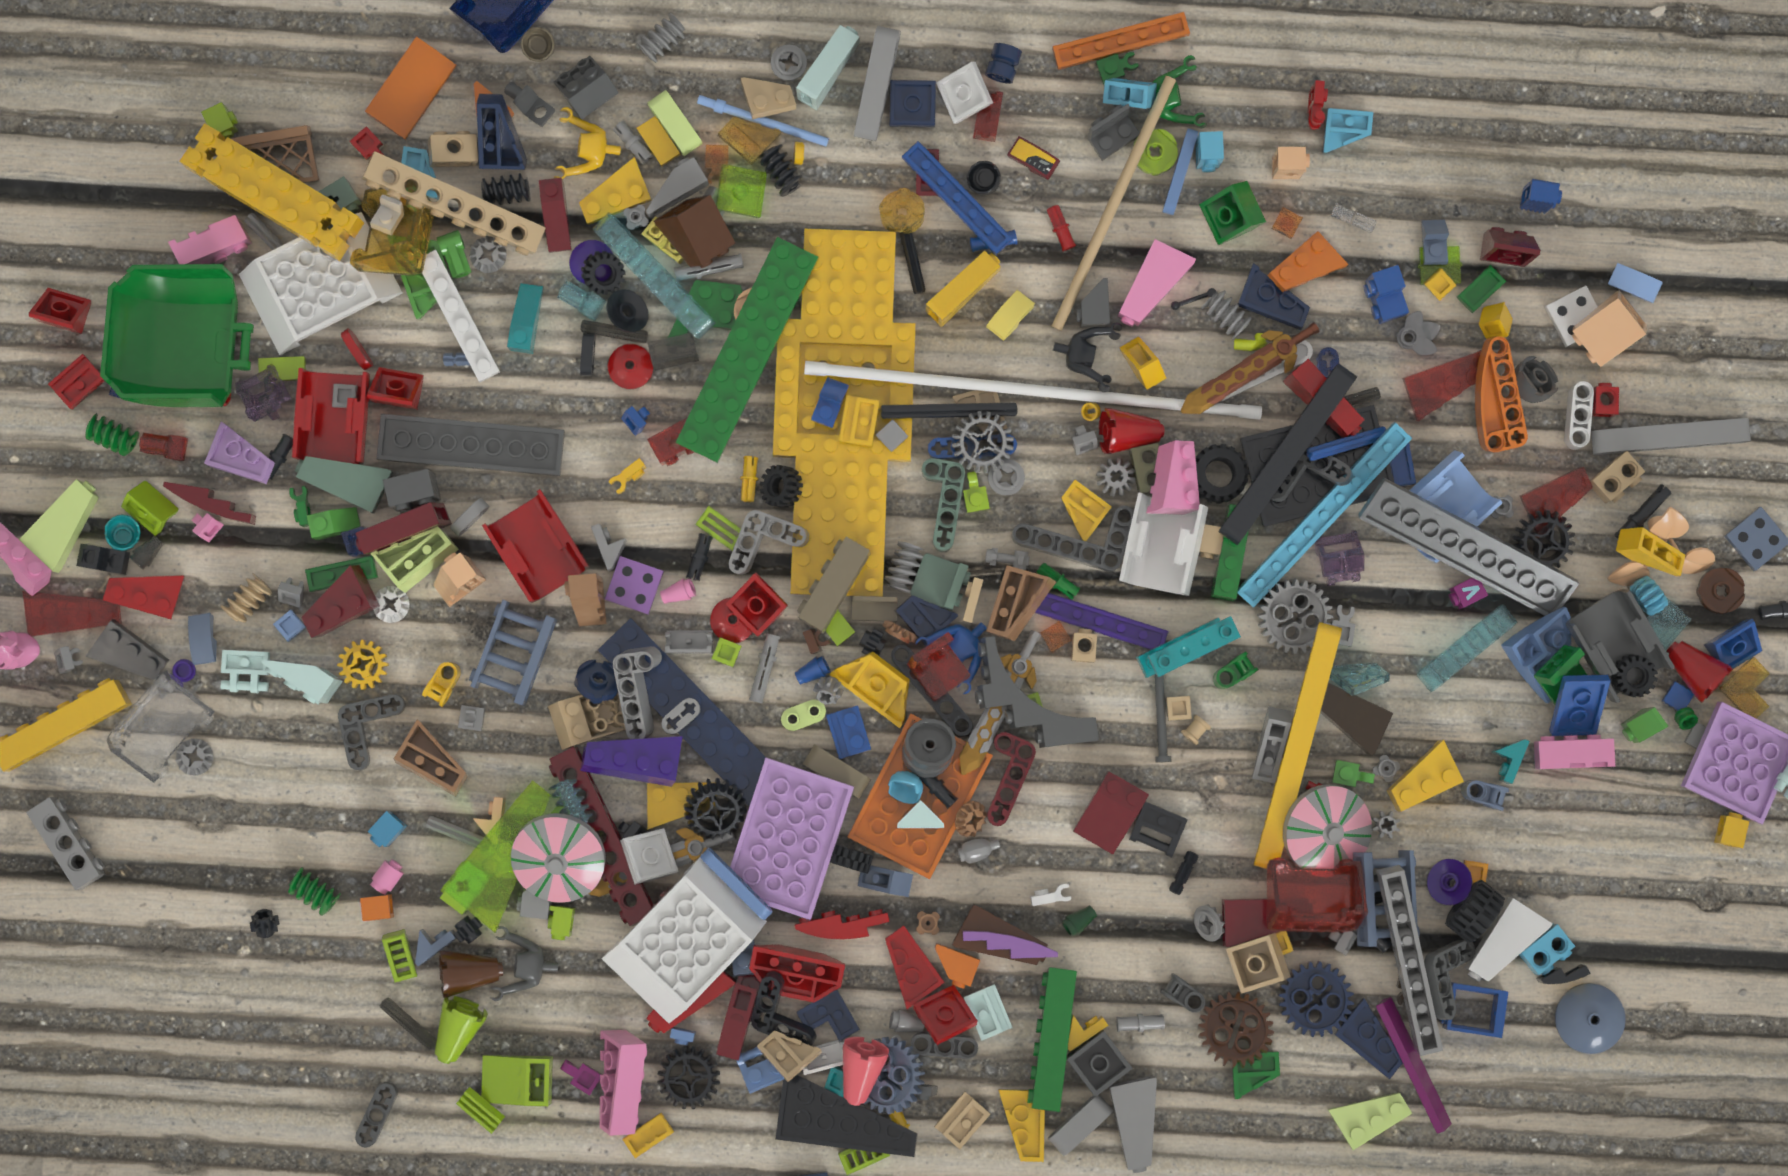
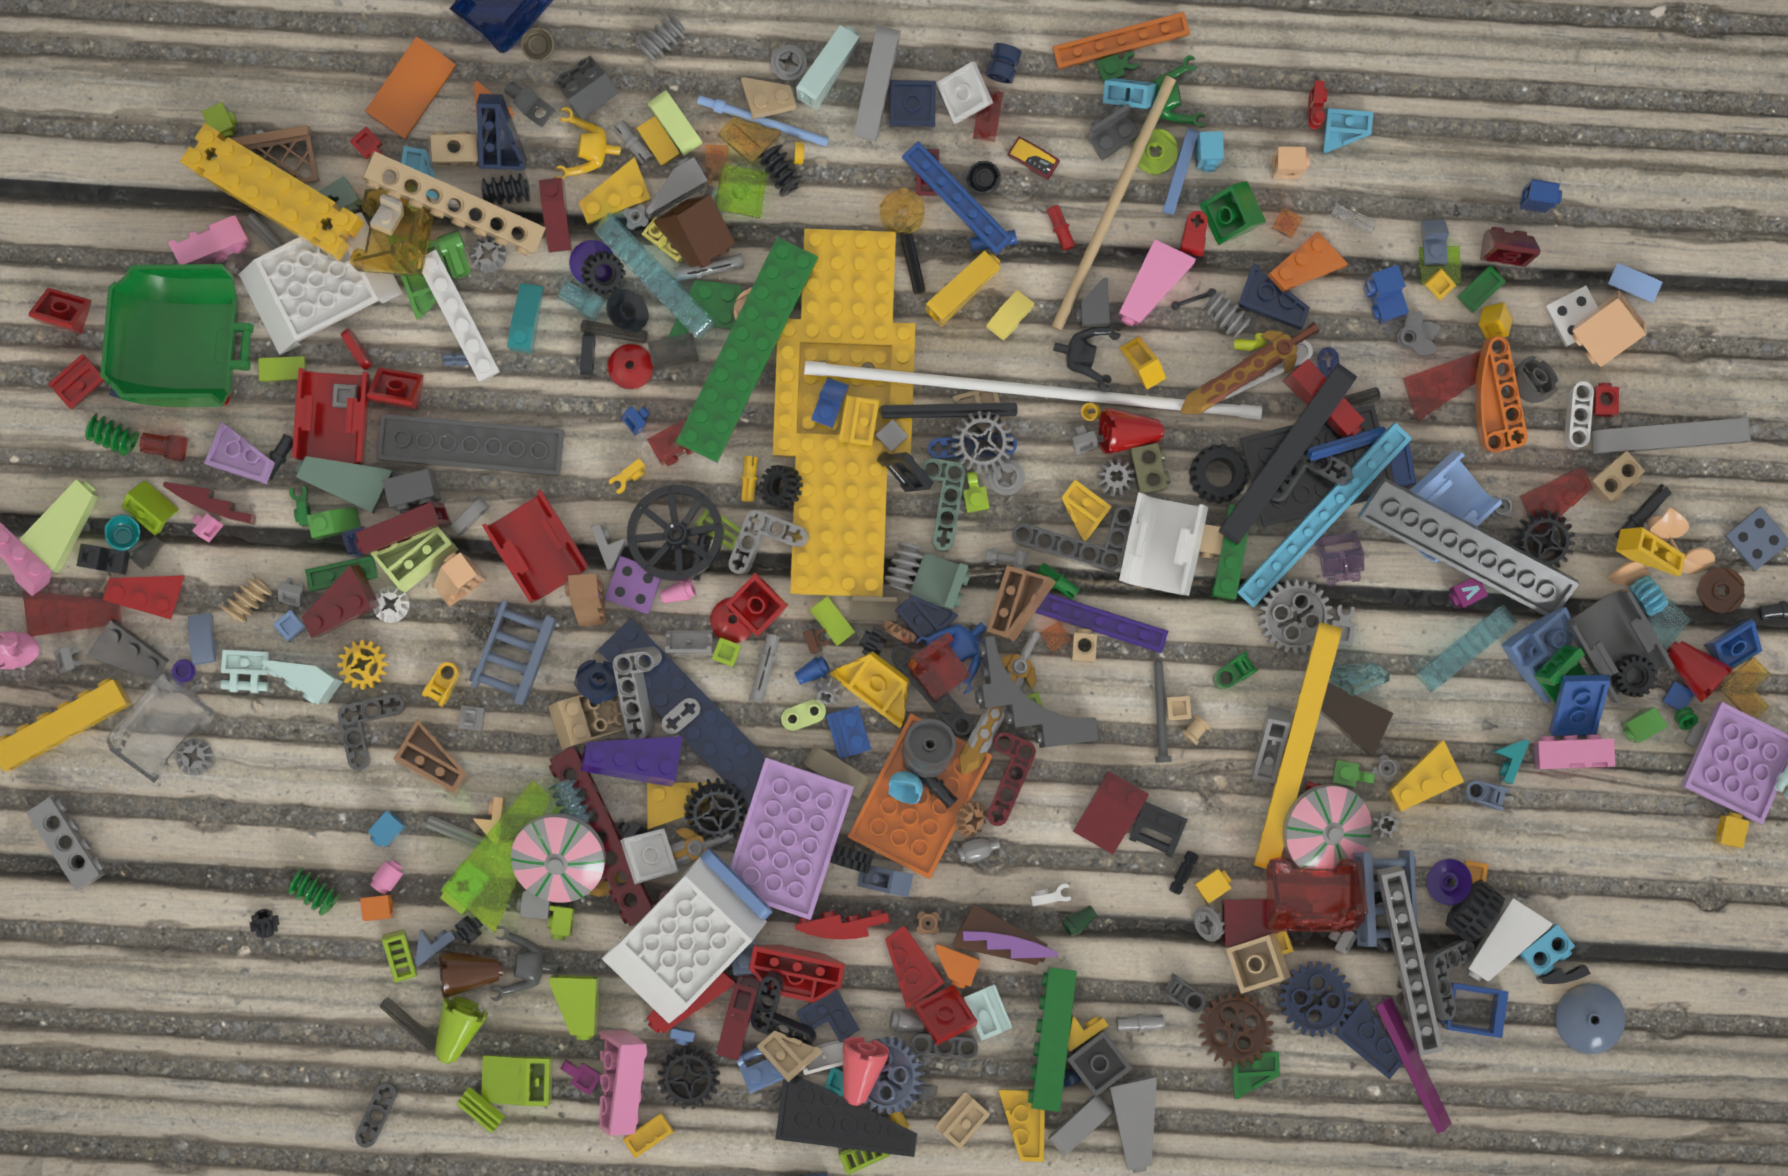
(267, 401): piece -> none
(578, 1002): none -> lime slope
(673, 527): none -> black wheel
(834, 584): dark tan brick -> none
(906, 471): none -> black plate
(920, 817): light aqua slope -> none
(972, 592): tan wing -> none
(1071, 1077): none -> dark blue hinge
(1175, 480): bright pink wedge -> none
(1188, 647): teal fence -> none
(1194, 238): none -> red piece
(1213, 885): none -> yellow brick
(1369, 1118): yellowish green wing -> none

